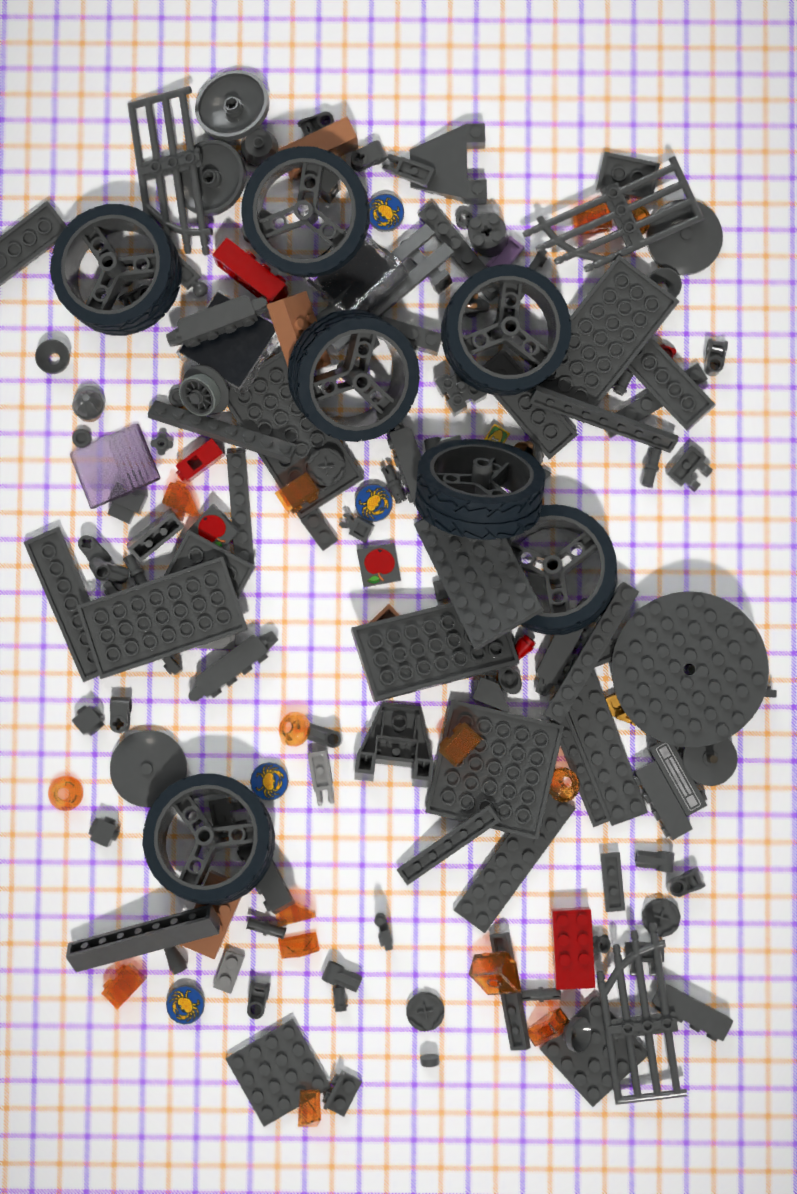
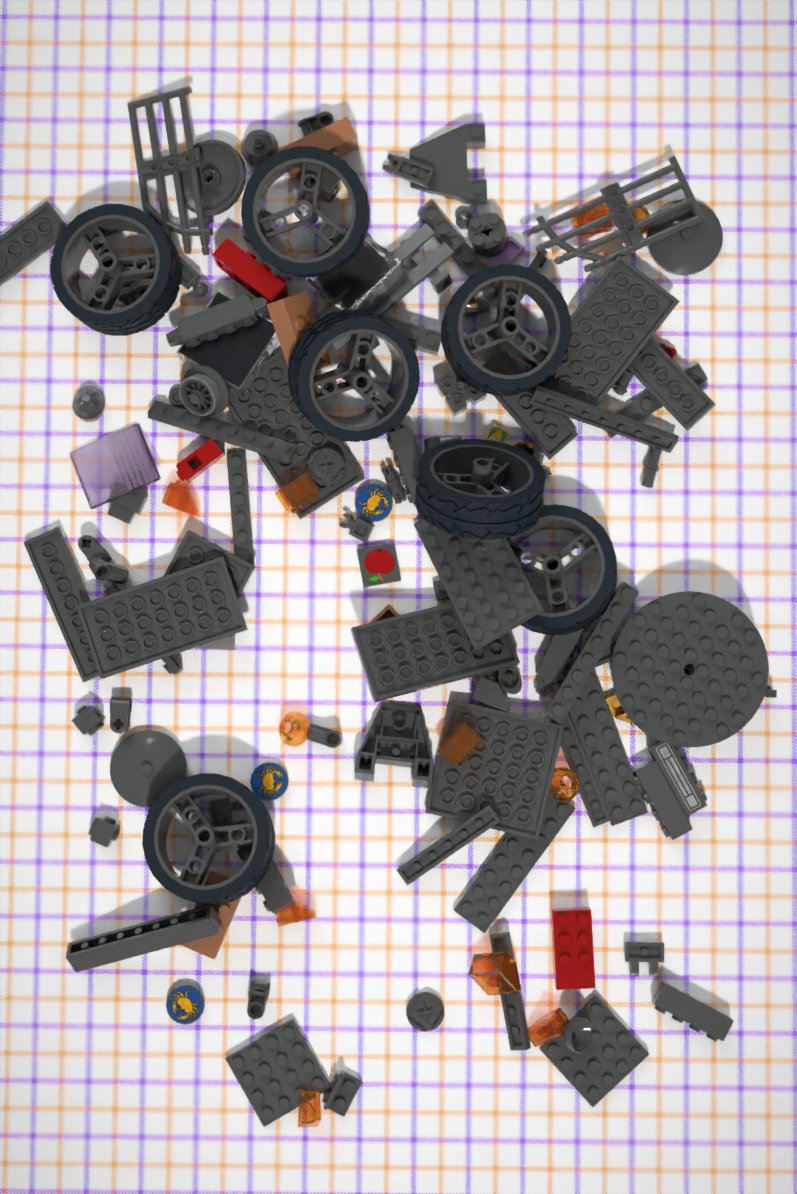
(44, 352): dark grey piece -> none
(75, 793): clear orange piece -> none
(81, 438): dark grey tile -> none
(124, 985): clear orange brick -> none
(135, 571): dark grey pin -> none
(155, 535): dark grey brick -> none
(161, 449): dark grey plate -> none
(175, 960): dark grey cone -> none
(215, 527): tile -> none
(228, 971): light grey plate -> none
(232, 105): dark grey dish -> none
(232, 665): dark grey hinge -> none
(266, 928): dark grey pin -> none
(299, 945): clear orange slope -> none
(319, 530): dark grey plate -> none
(320, 775): light grey hinge -> none
(338, 975): dark grey piece -> none
(339, 999): dark grey pin -> none
(370, 155): dark grey piece -> none
(385, 936): dark grey plate -> none
(386, 212): tile -> none
(429, 1060): dark grey tile -> none
(524, 646): red cone -> none
(540, 994): dark grey pin -> none
(605, 944): dark grey plate -> none
(612, 881): dark grey plate -> none
(626, 170): dark grey plate -> none
(645, 1024): dark grey piece -> none
(659, 860): dark grey piece -> none
(665, 915): dark grey tile -> none
(669, 277): dark grey piece -> none
(686, 466): dark grey plate -> none
(689, 881): dark grey piece -> none
(711, 763): dark grey piece -> none
(715, 353): dark grey piece -> none

